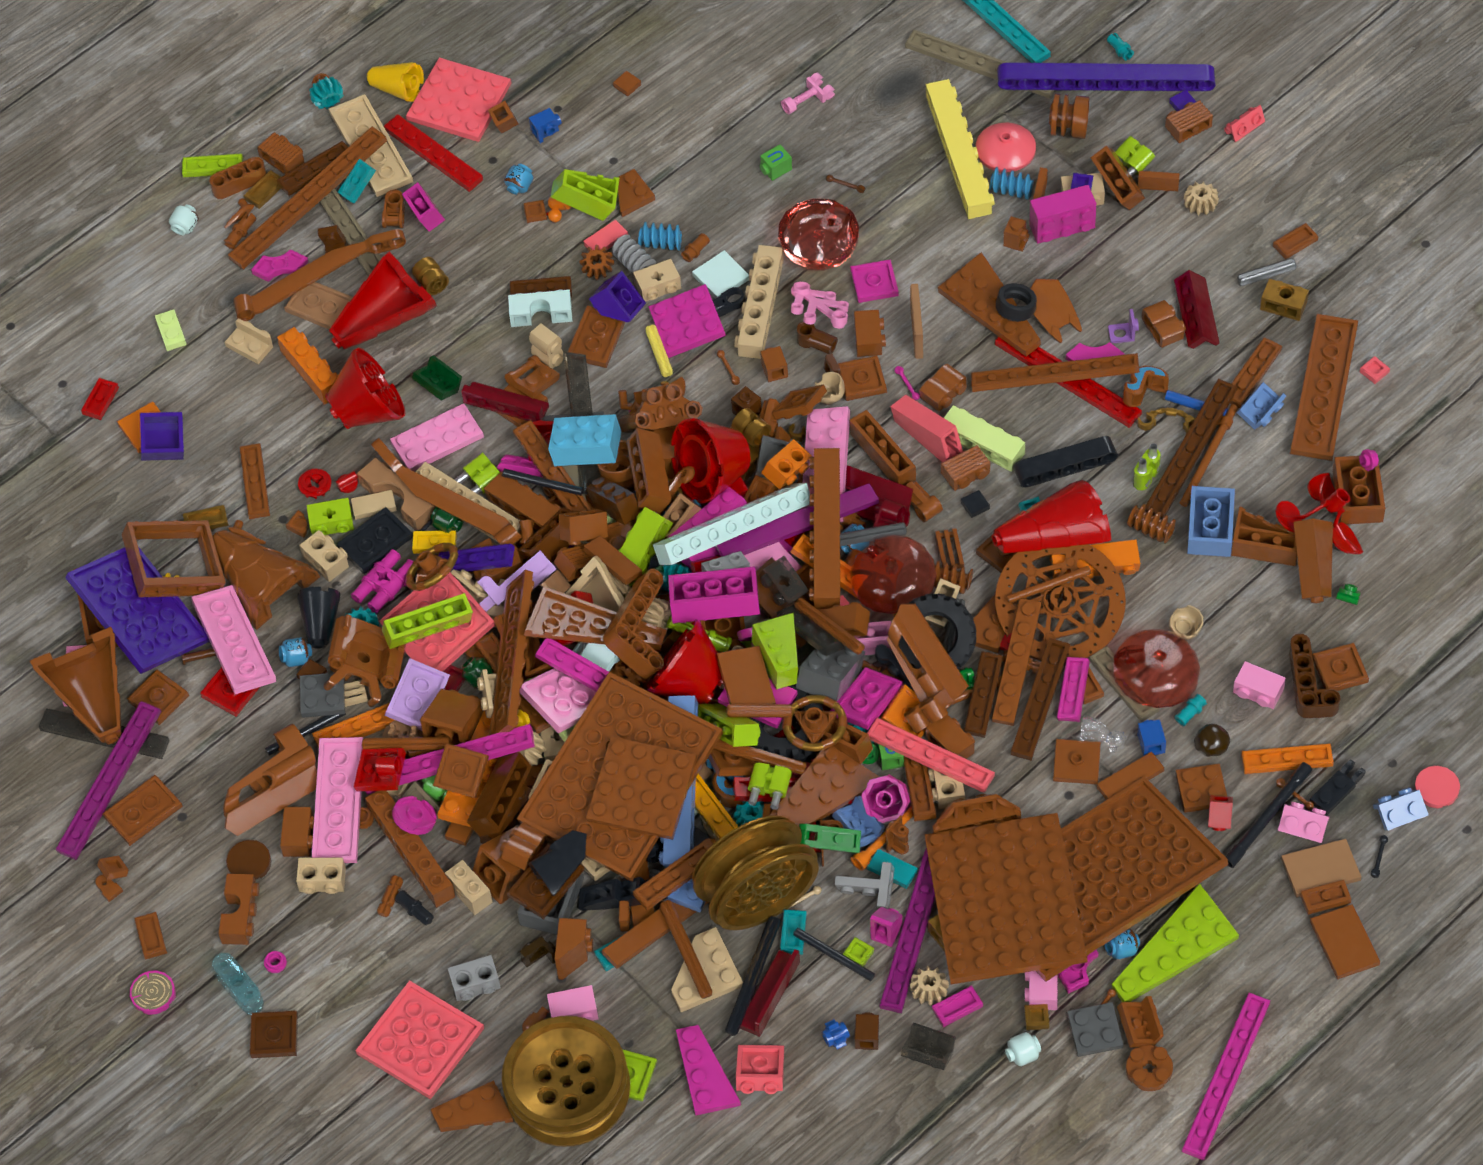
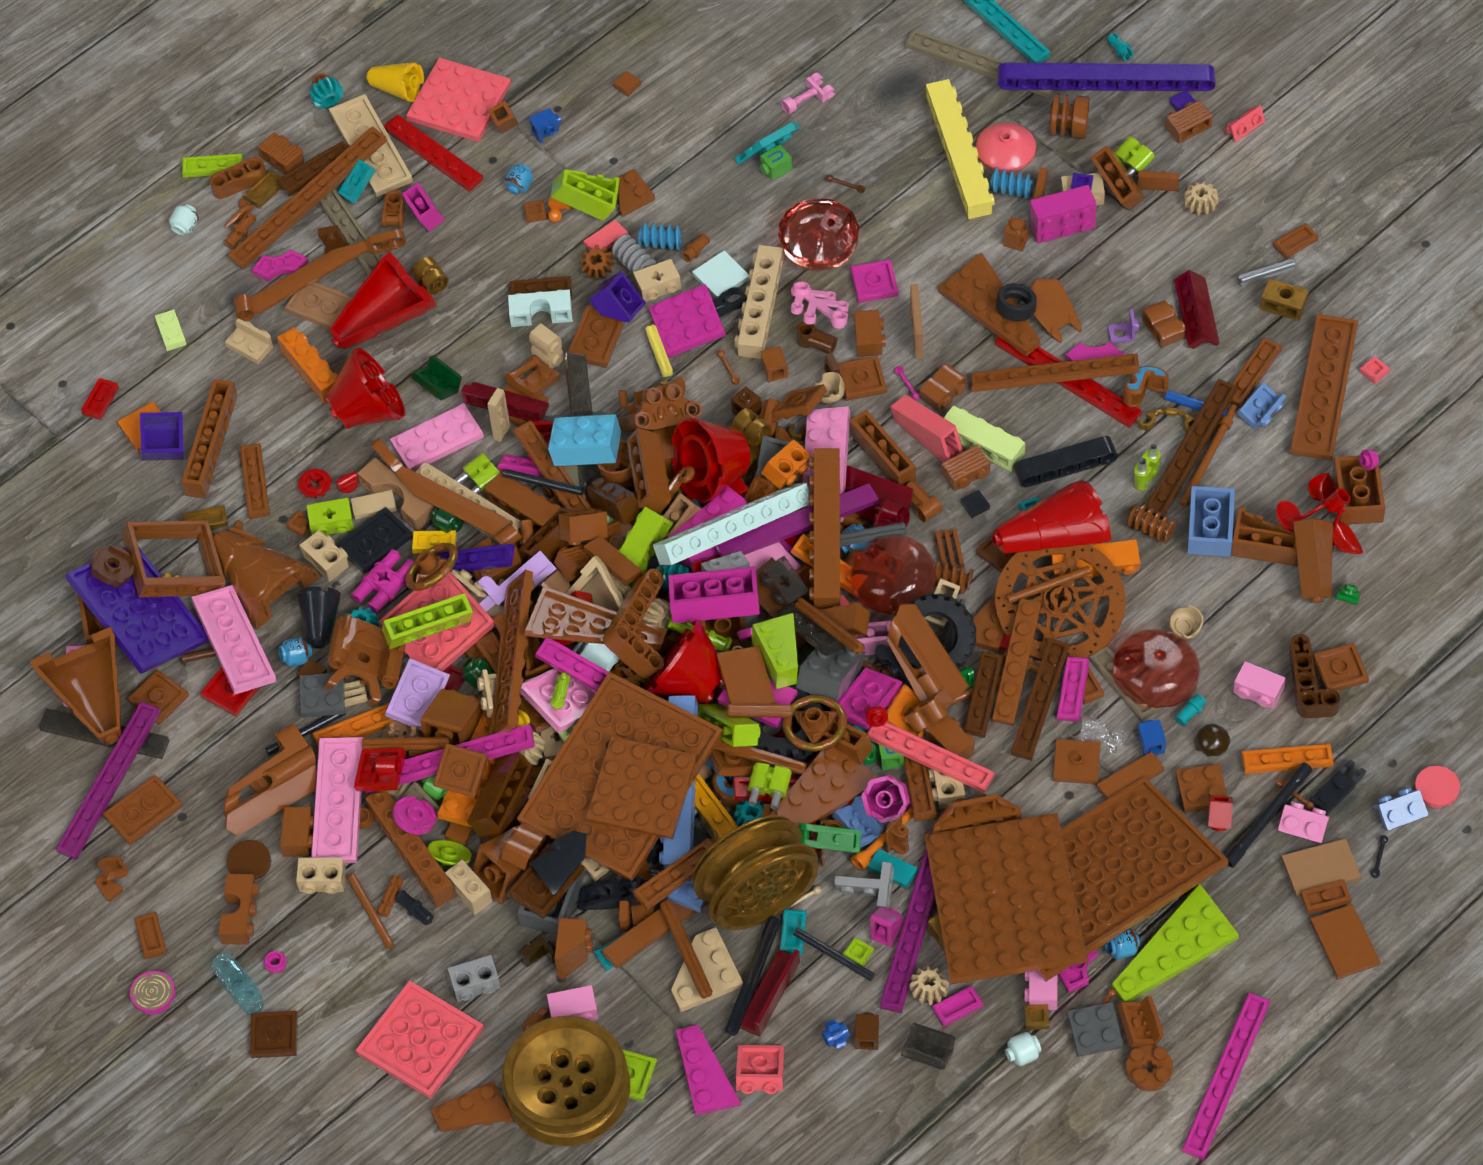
(107, 574): none -> reddish brown plate
(209, 438): none -> dark orange brick
(371, 912): none -> dark orange bar
(449, 852): none -> lime dish
(498, 414): none -> tan tile
(560, 691): none -> lime axle
(769, 142): none -> teal wing
(876, 716): none -> red plate

